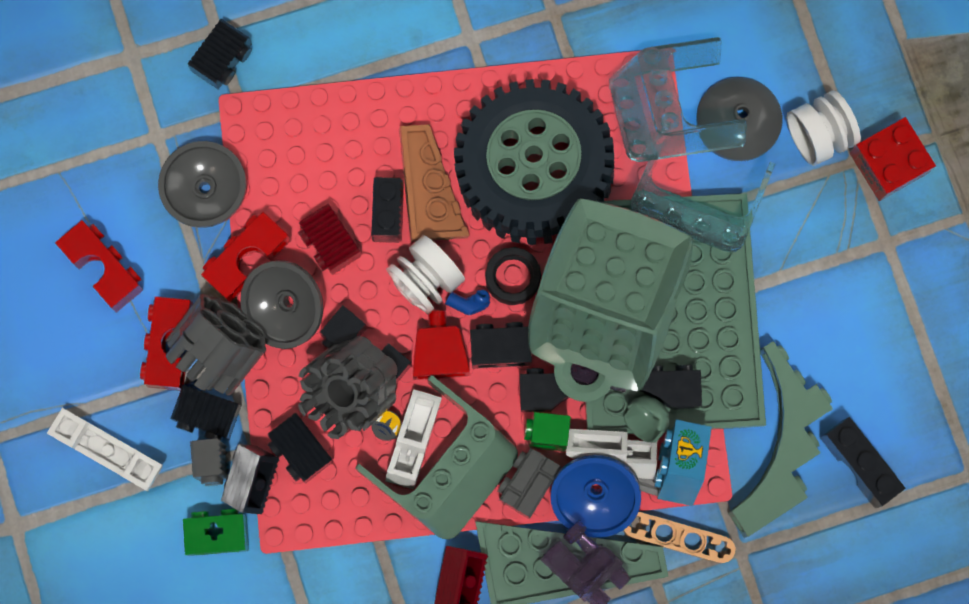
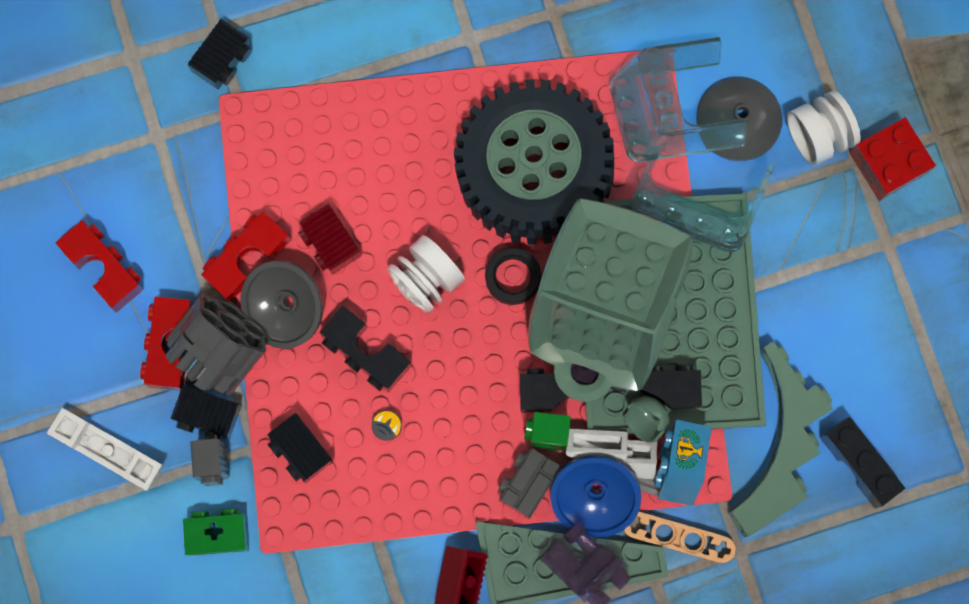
(196, 166): dark grey dish -> none
(249, 479): brick -> none
(349, 385): dark grey piece -> none
(387, 210): black brick -> none
(413, 439): white slope -> none
(427, 188): nougat wing -> none
(439, 350): red torso -> none
(460, 477): sand green windscreen -> none
(471, 304): blue arm -> none
(500, 346): black brick -> none

